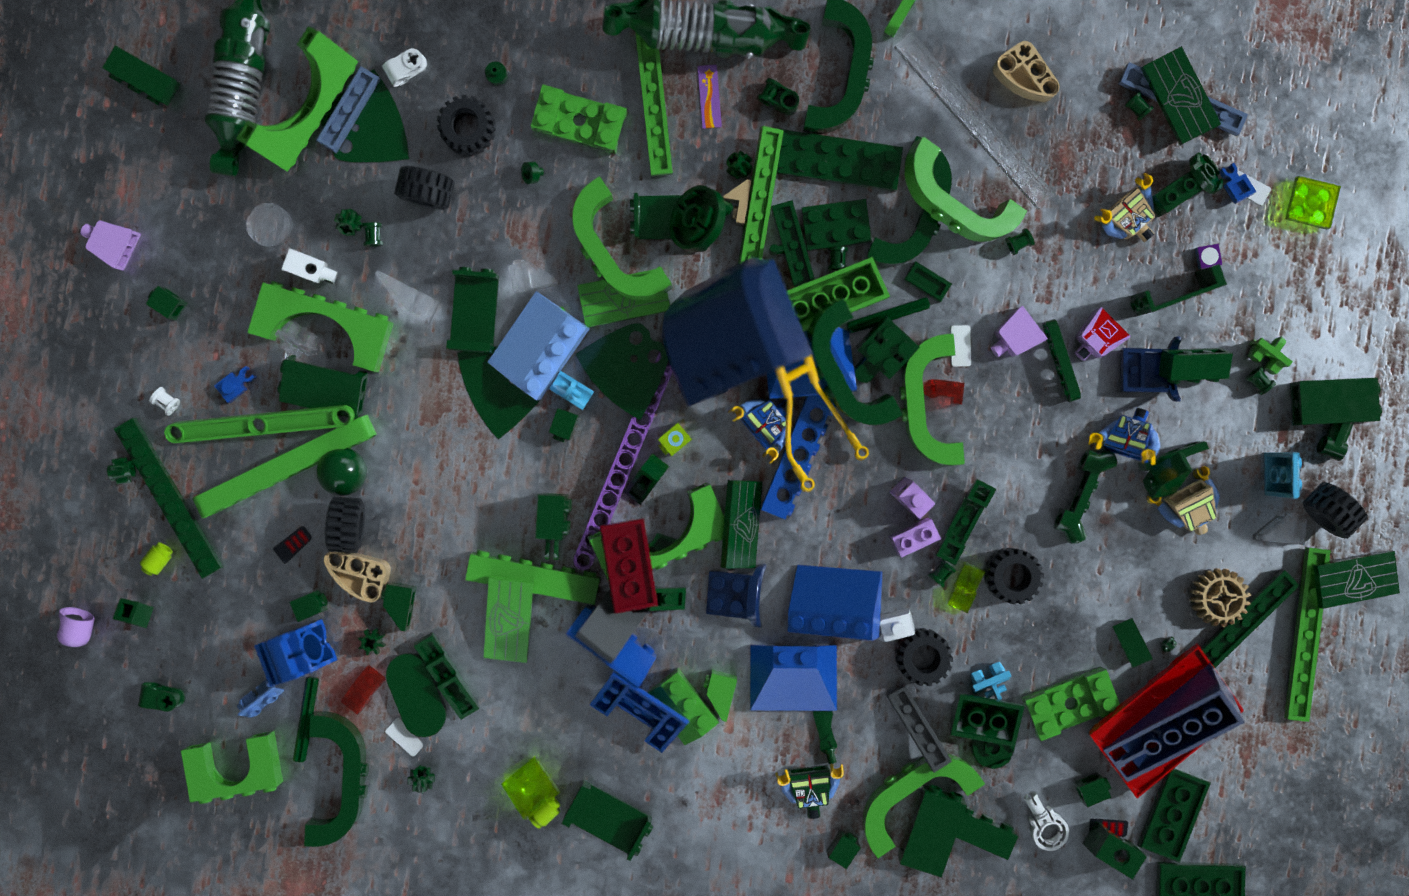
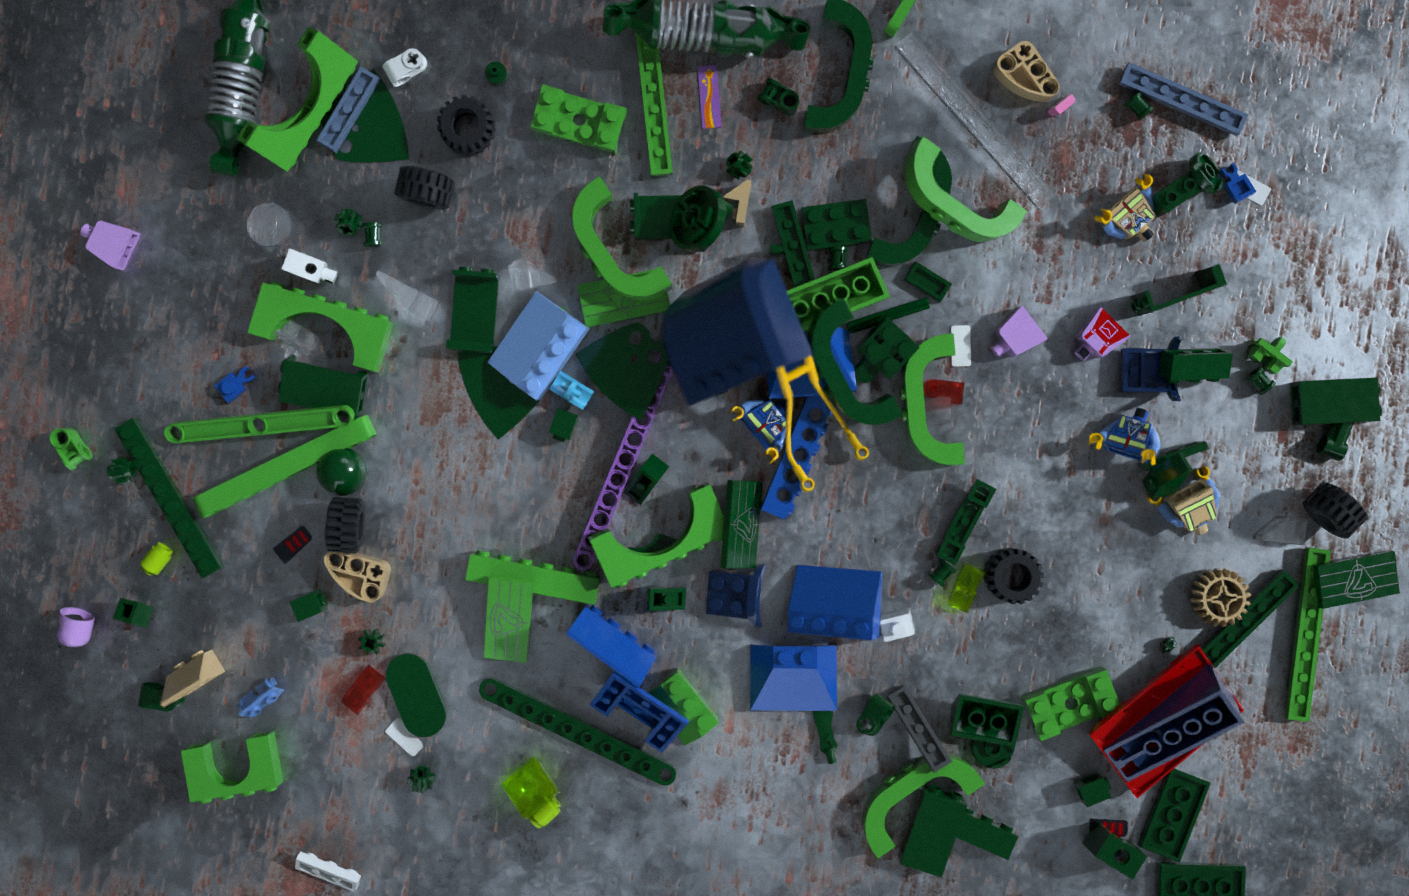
(73, 451): none -> bright green piece
(141, 76): dark green brick -> none
(164, 401): white bush -> none
(166, 303): dark green brick -> none
(191, 676): none -> tan slope
(295, 653): blue piece -> none
(307, 709): dark green axle -> none
(327, 871): none -> white plate
(355, 769): dark green arch -> none
(399, 603): dark green slope -> none
(446, 675): dark green slope -> none
(531, 172): dark green tile -> none
(552, 521): dark green brick -> none
(577, 731): none -> dark green plate
(607, 631): dark grey tile -> none
(608, 819): dark green panel -> none
(628, 565): dark red tile -> none
(673, 440): lime brick -> none
(720, 691): bright green slope -> none
(761, 193): bright green plate -> none
(810, 786): torso -> none
(840, 160): dark green plate -> none
(843, 848): dark green brick -> none
(876, 713): none -> dark green piece
(912, 498): lavender torso -> none
(914, 537): lavender brick -> none
(932, 672): black tyre -> none
(999, 676): medium azure hips -> none
(1019, 241): dark green bush -> none
(1043, 820): white pin -> none
(1061, 360): dark green beam -> none
(1062, 105): none -> bright pink tile
(1070, 520): dark green plate -> none
(1132, 643): dark green slope -> none
(1180, 95): dark green tile -> none
(1208, 256): tile -> none
(1282, 474): medium azure slope -> none
(1312, 202): clear neon green plate -> none

